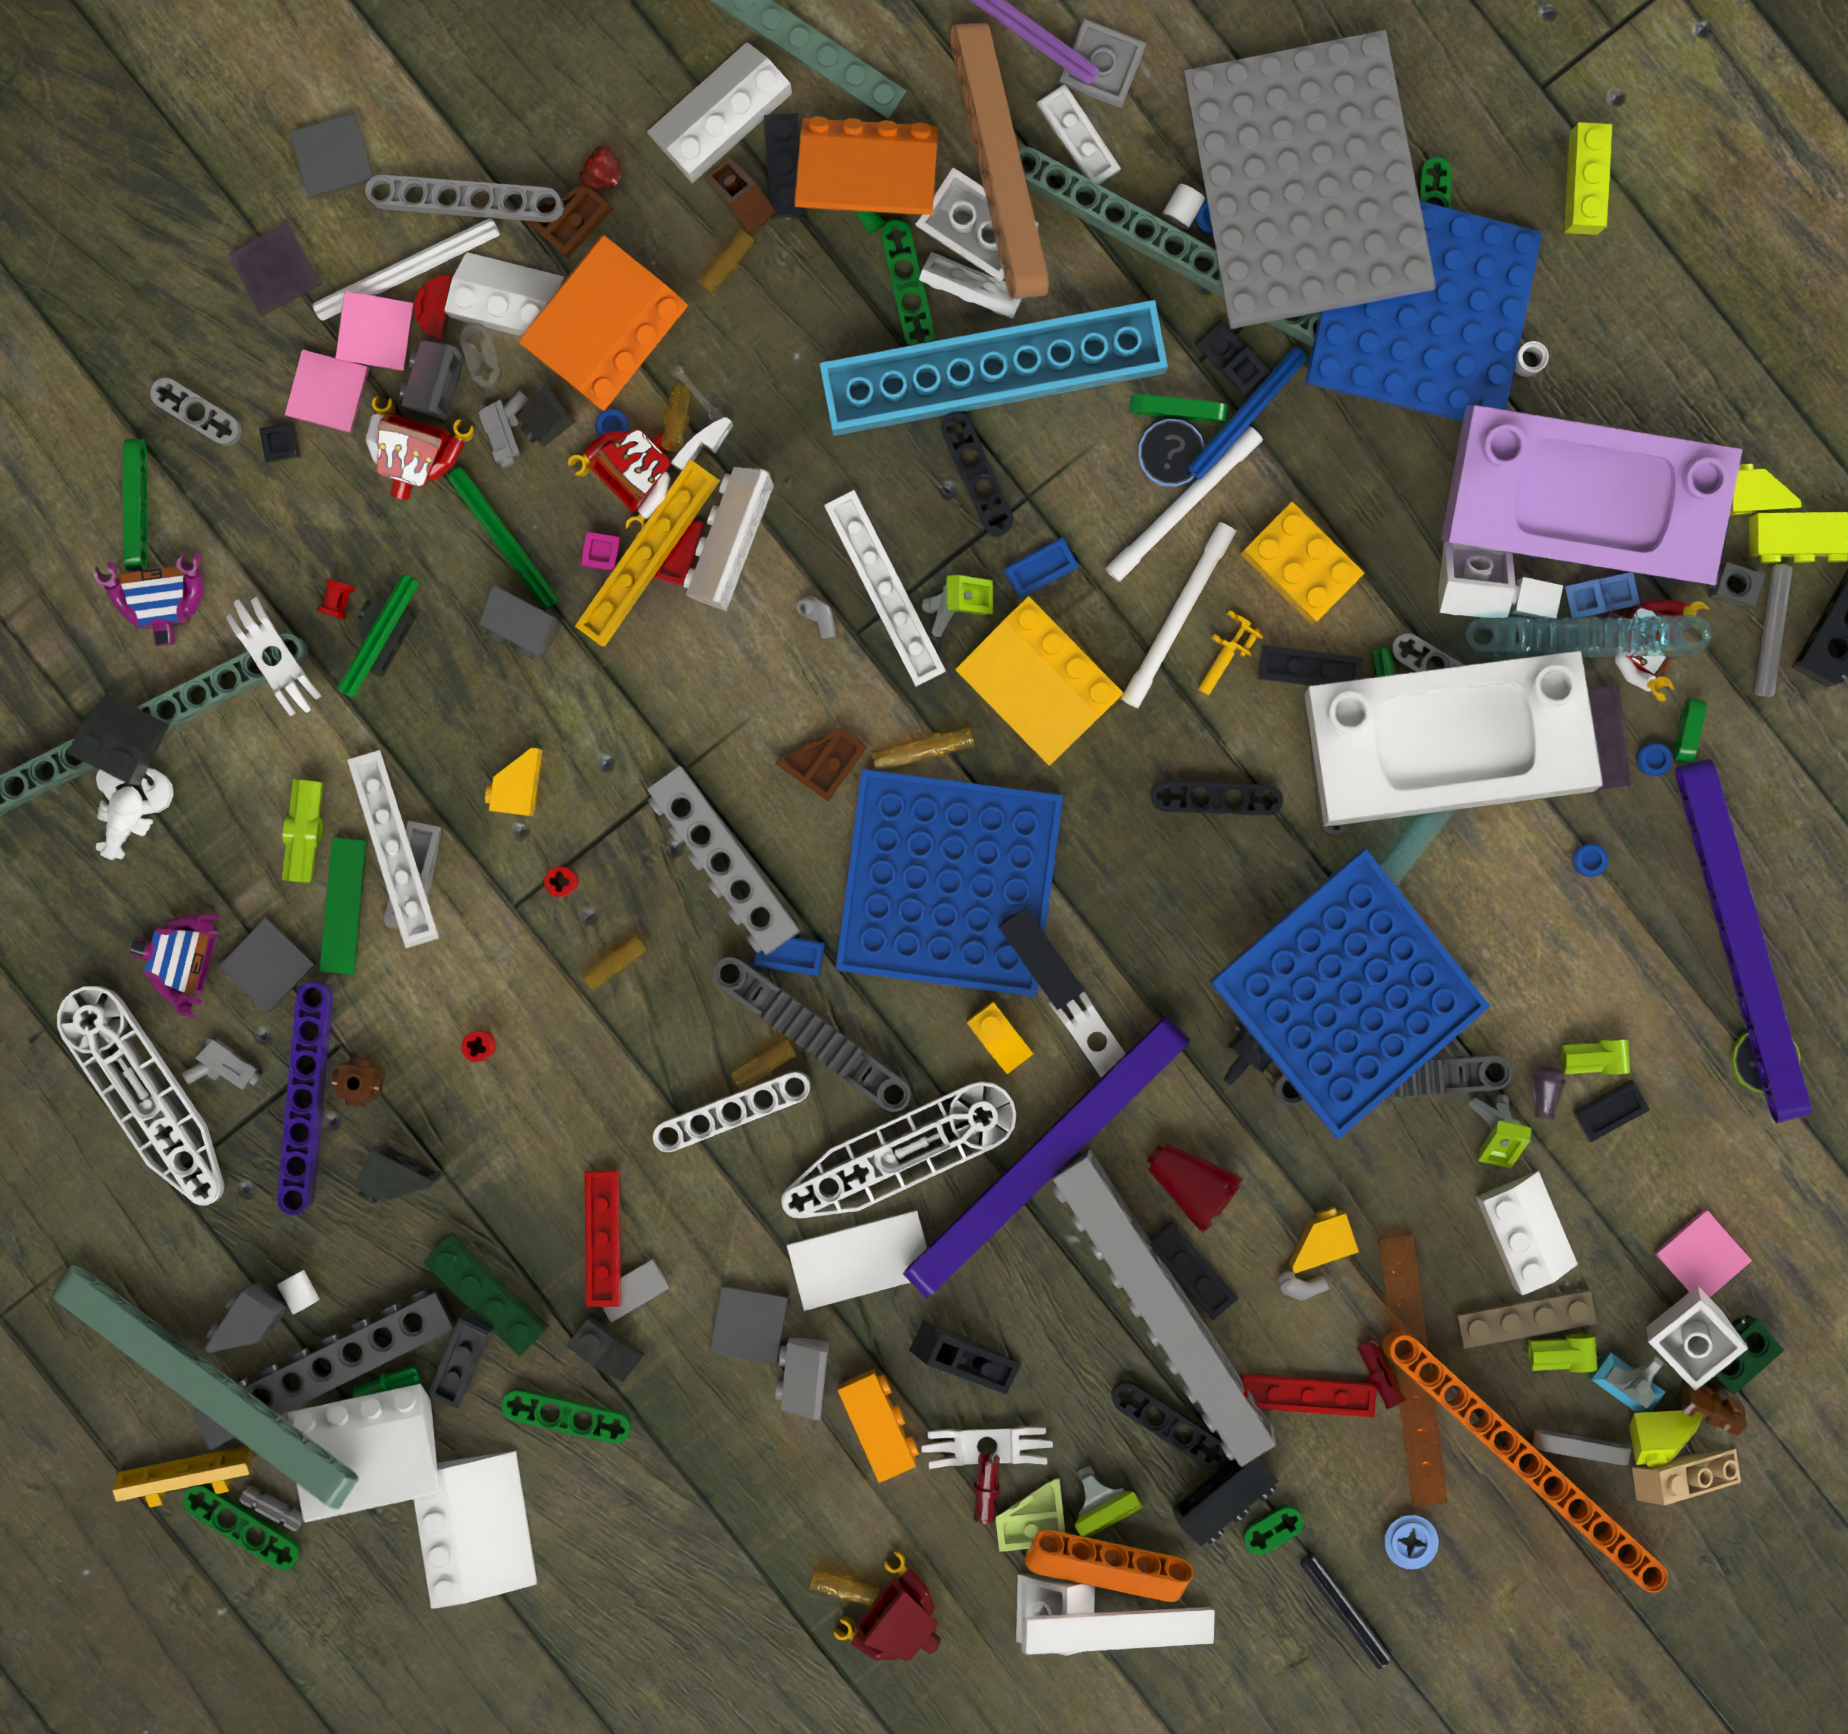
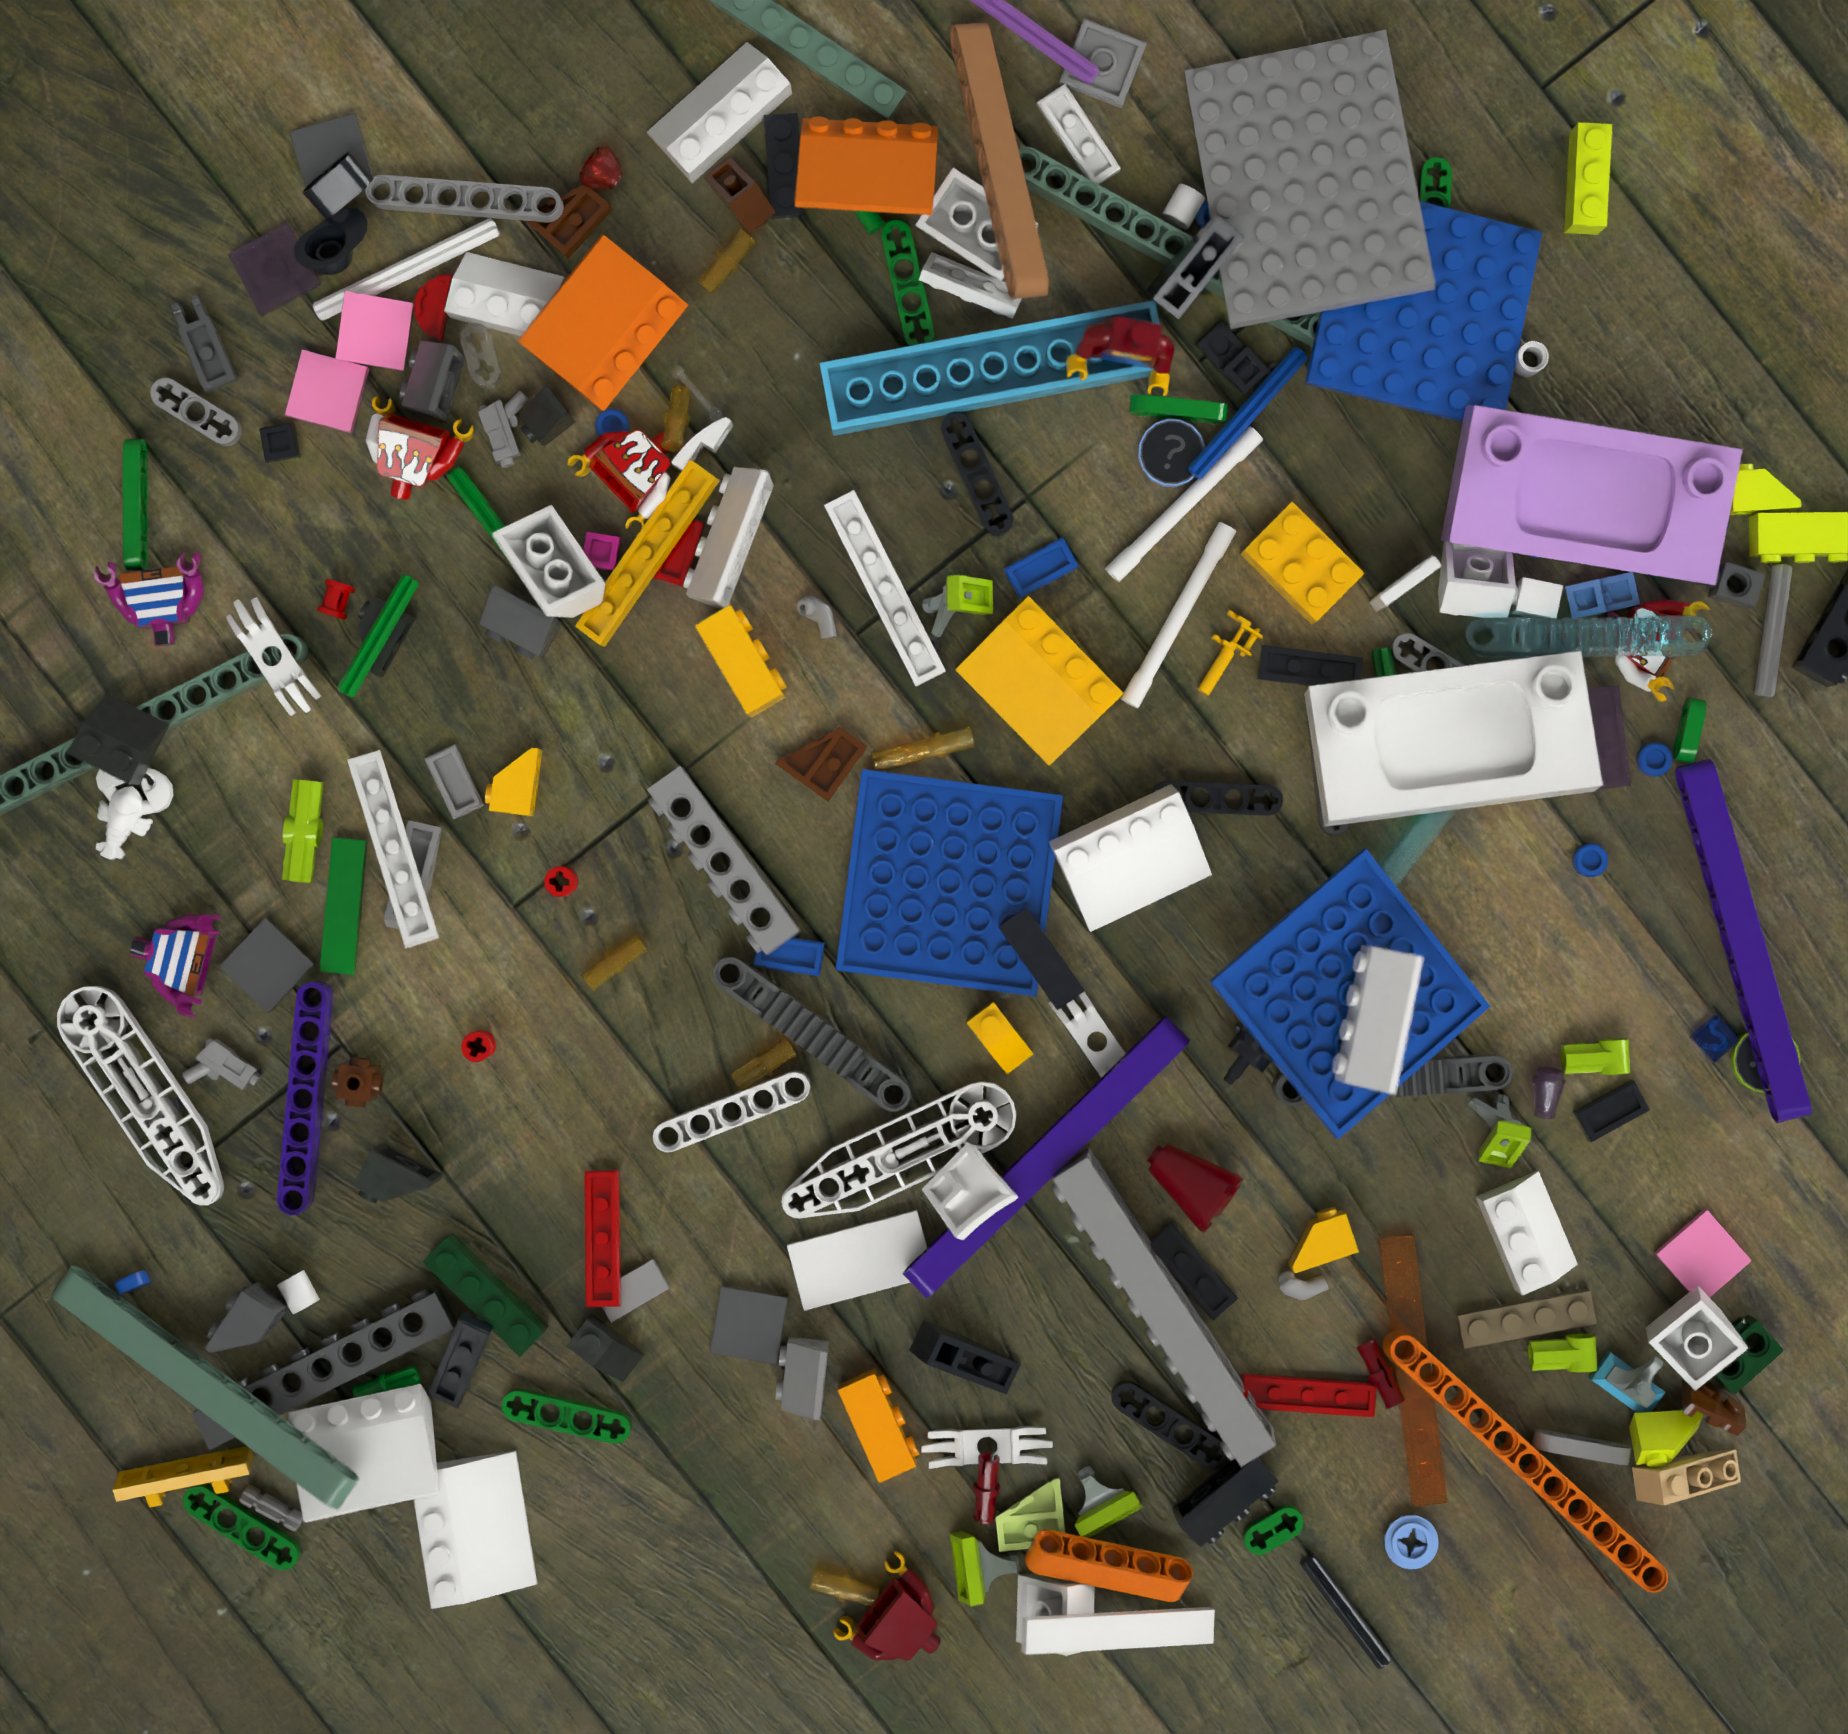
(132, 1282): none -> blue tile
(204, 346): none -> dark grey hinge
(331, 243): none -> black piece
(337, 185): none -> beam
(454, 782): none -> light grey tile
(551, 564): none -> white slope
(742, 660): none -> yellow brick
(967, 1191): none -> white plate
(977, 1567): none -> lime piece
(1128, 343): none -> dark red torso
(1131, 857): none -> white slope
(1194, 266): none -> black slope
(1377, 1018): none -> white slope
(1405, 583): none -> white tile
(1714, 1038): none -> clear blue tile

